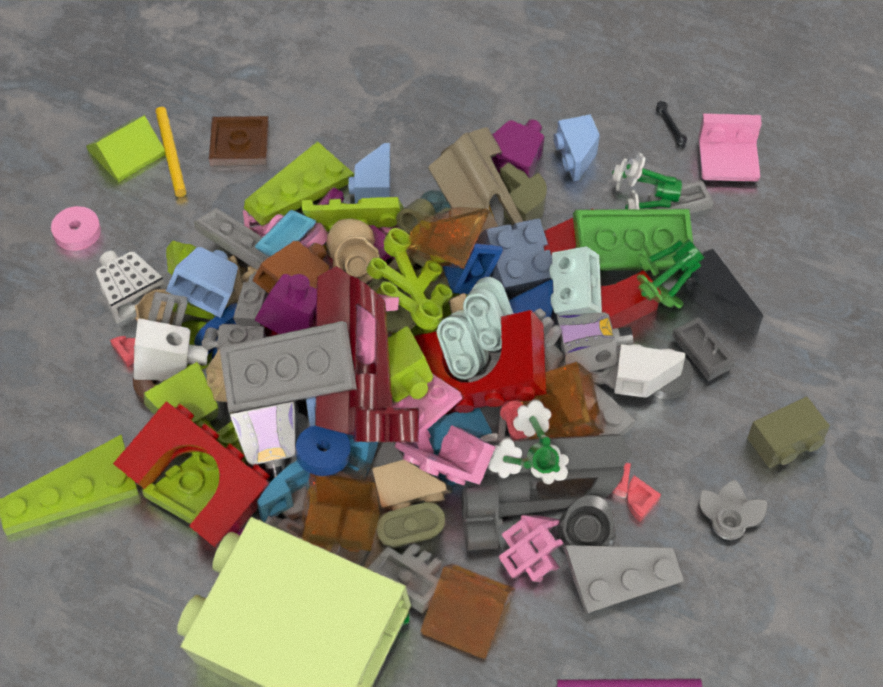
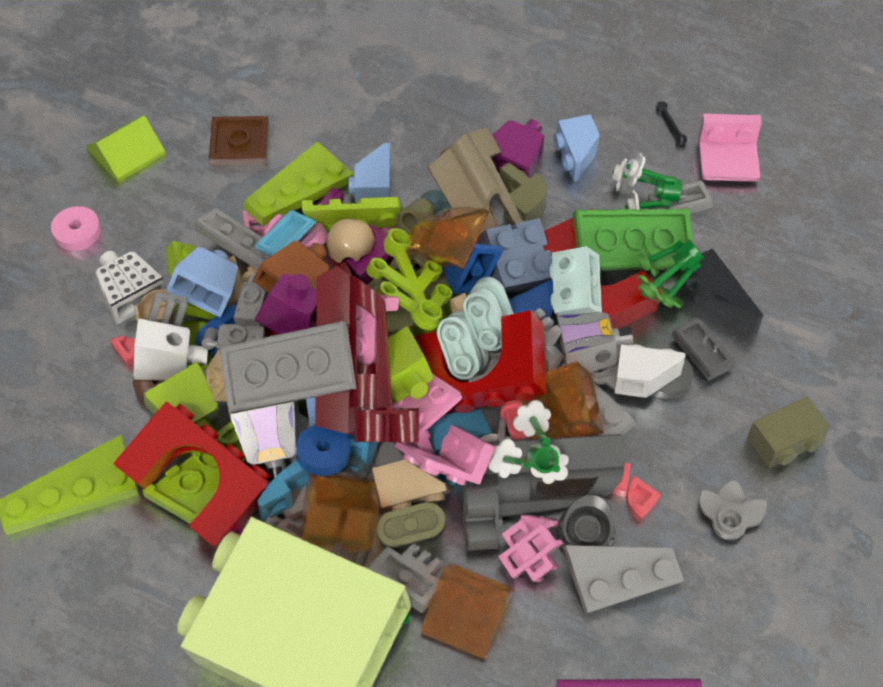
(170, 151): yellow bar -> none
(354, 256): tan hair -> none

